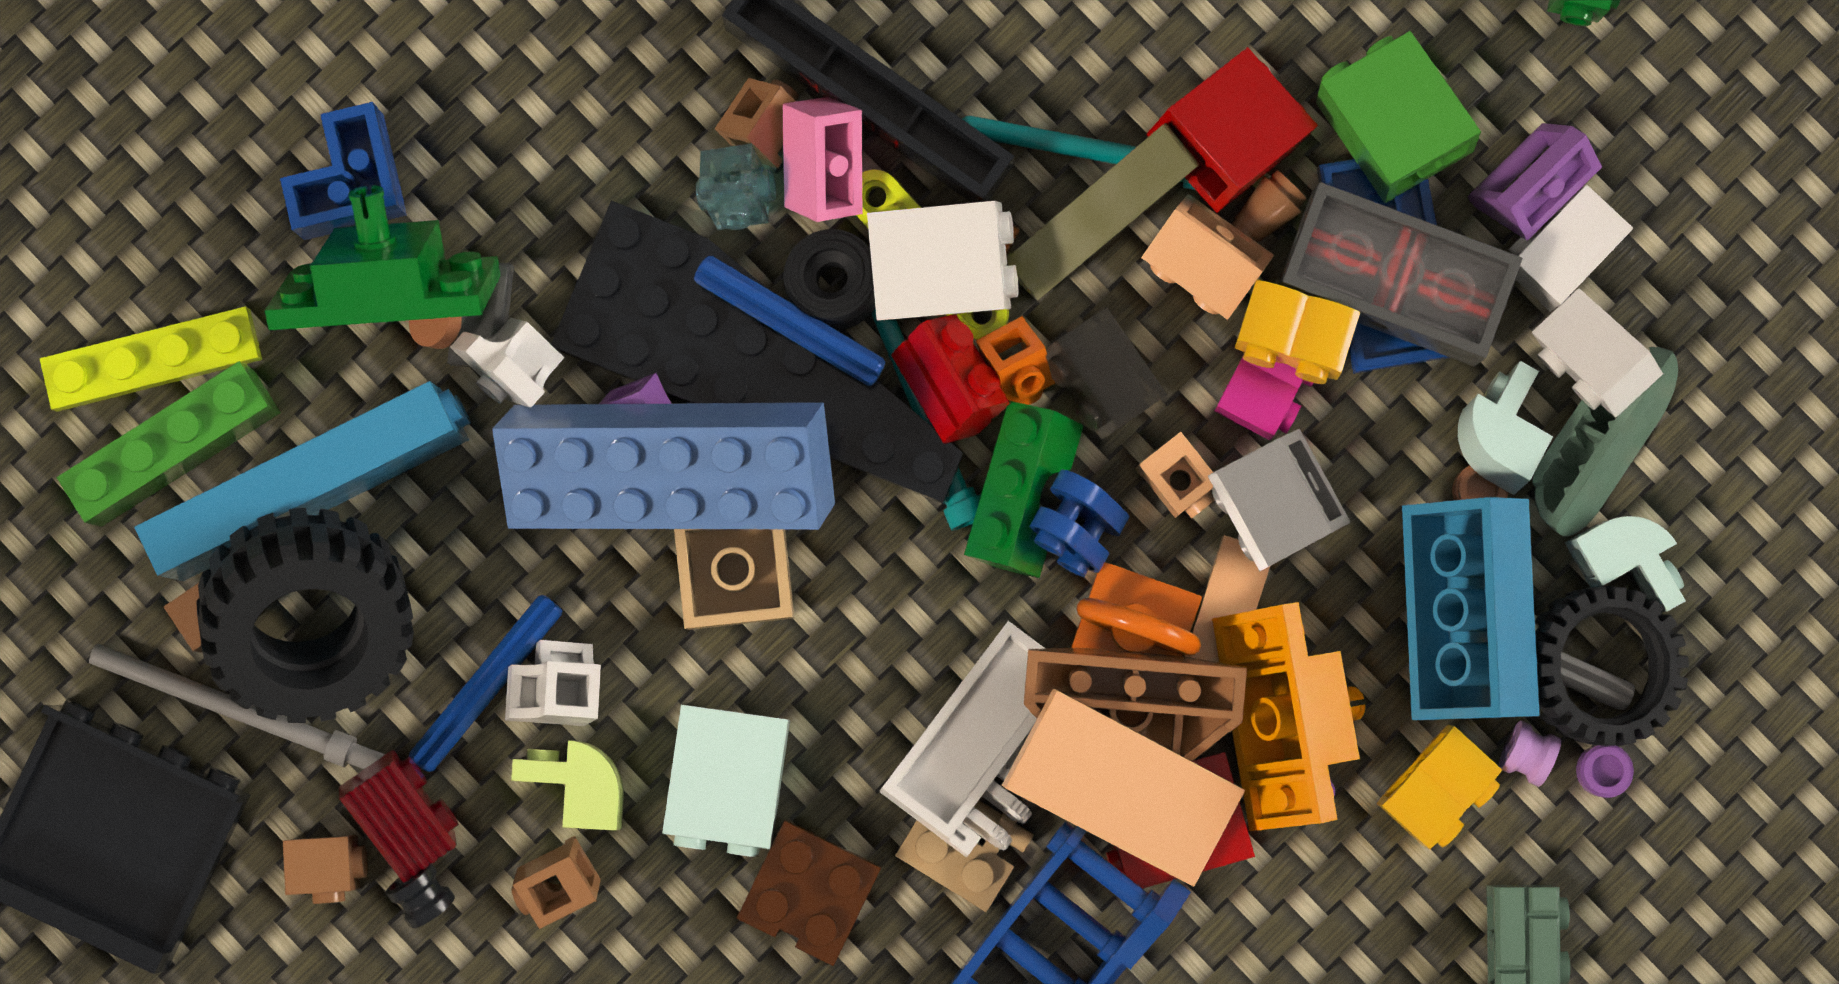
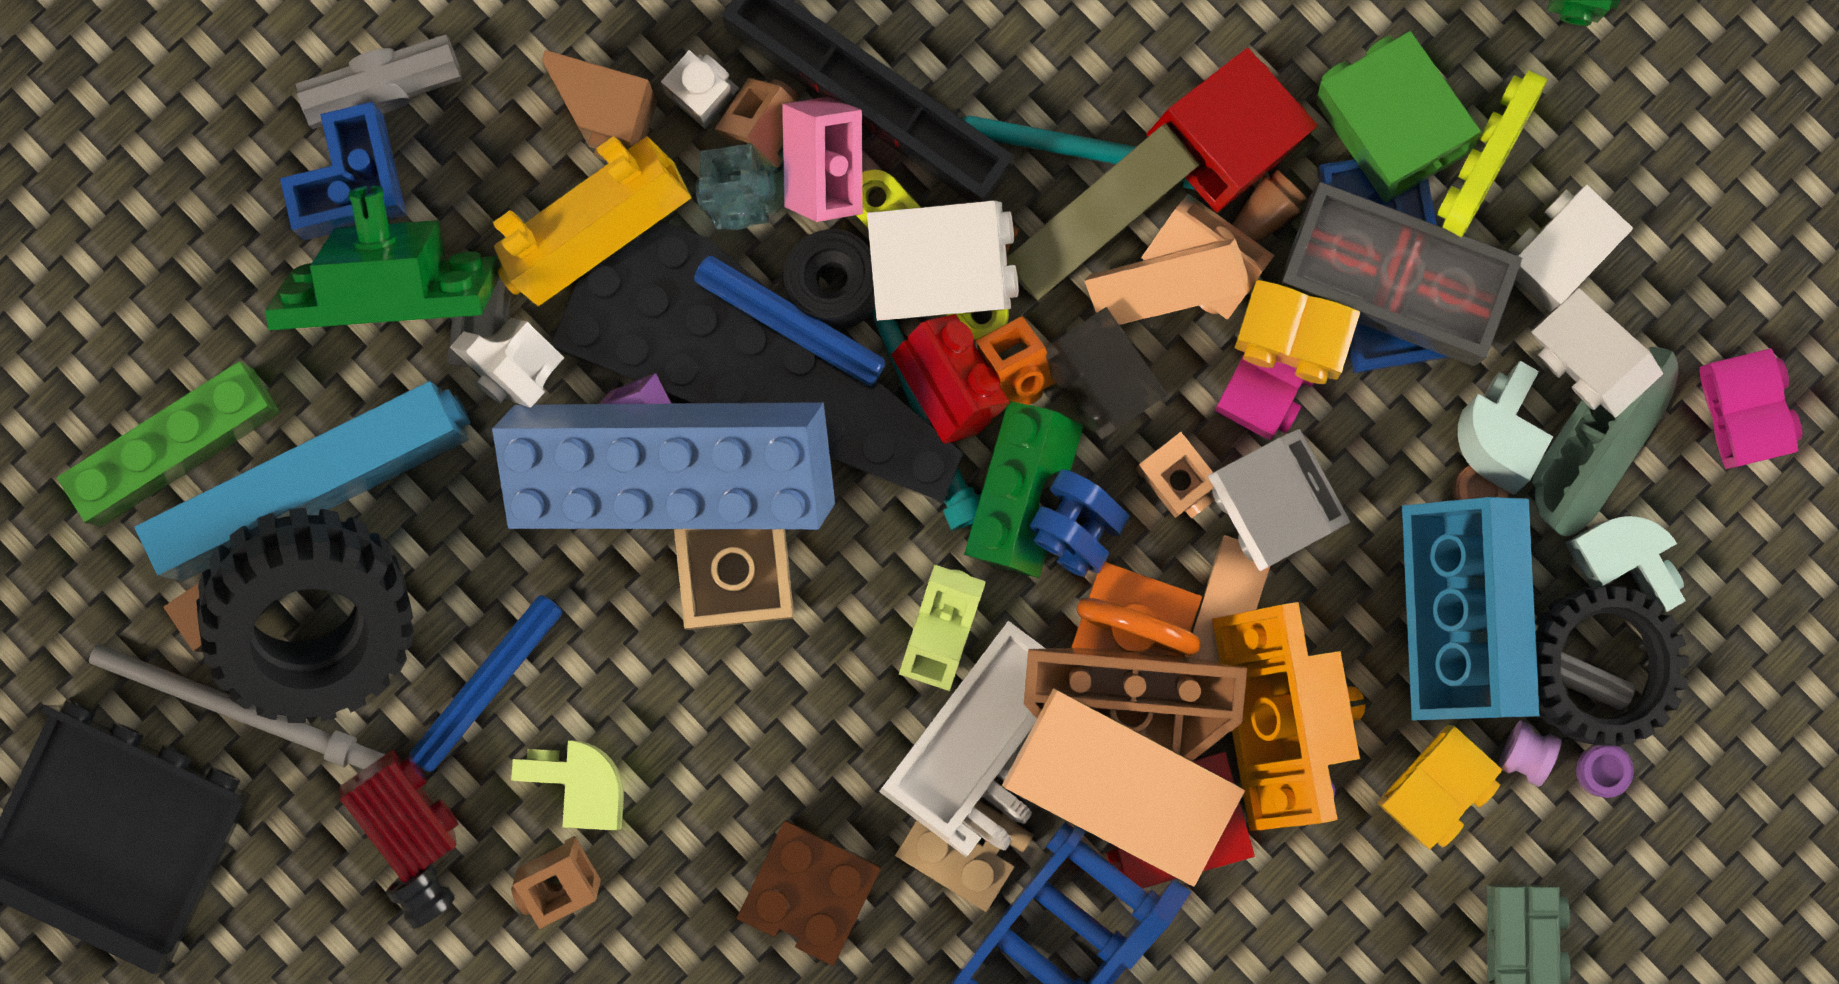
(150, 359): neon yellow plate -> none
(324, 867): medium nougat brick -> none
(382, 78): none -> light grey piece
(436, 332): nougat tile -> none
(557, 688): white brick -> none
(589, 220): none -> yellow brick
(603, 100): none -> medium nougat slope
(699, 87): none -> white brick
(725, 779): light aqua brick -> none
(942, 627): none -> yellowish green brick
(1170, 282): none -> light nougat tile
(1483, 167): none -> neon yellow plate
(1544, 185): medium lavender tile -> none
(1750, 408): none -> dark pink brick

